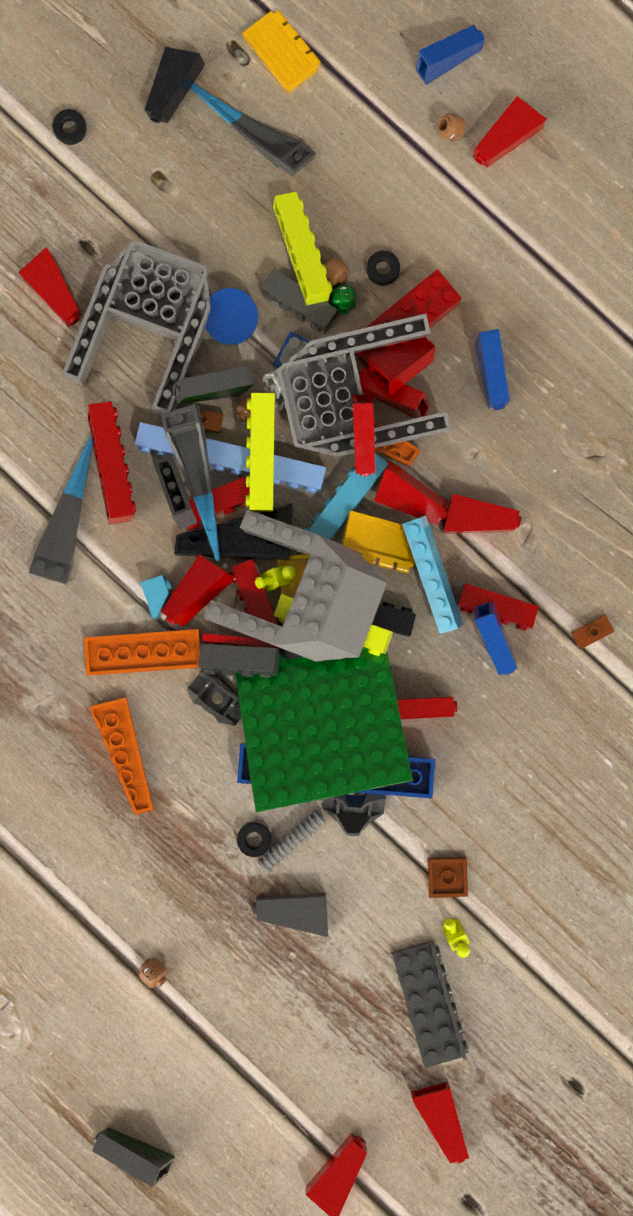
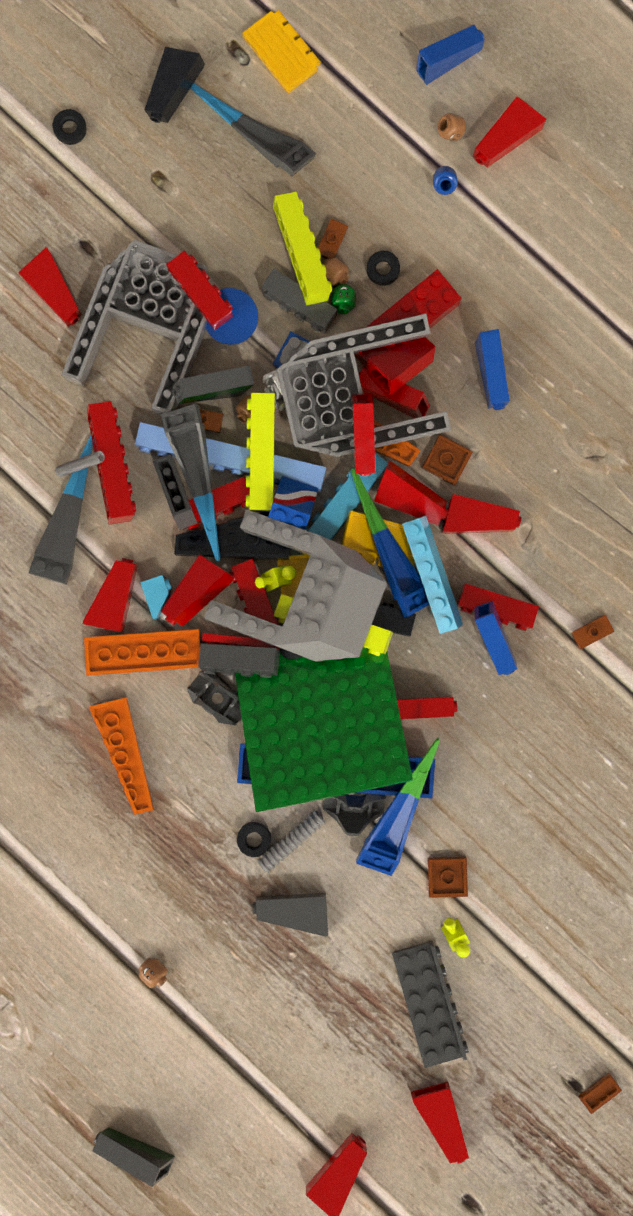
(80, 463): none -> light grey piece
(113, 599): none -> red slope
(199, 290): none -> red brick
(293, 502): none -> blue panel
(332, 239): none -> dark orange plate
(387, 839): none -> blue plate
(400, 573): none -> blue plate
(445, 180): none -> blue head
(447, 460): none -> dark orange tile
(600, 1093): none -> dark orange plate

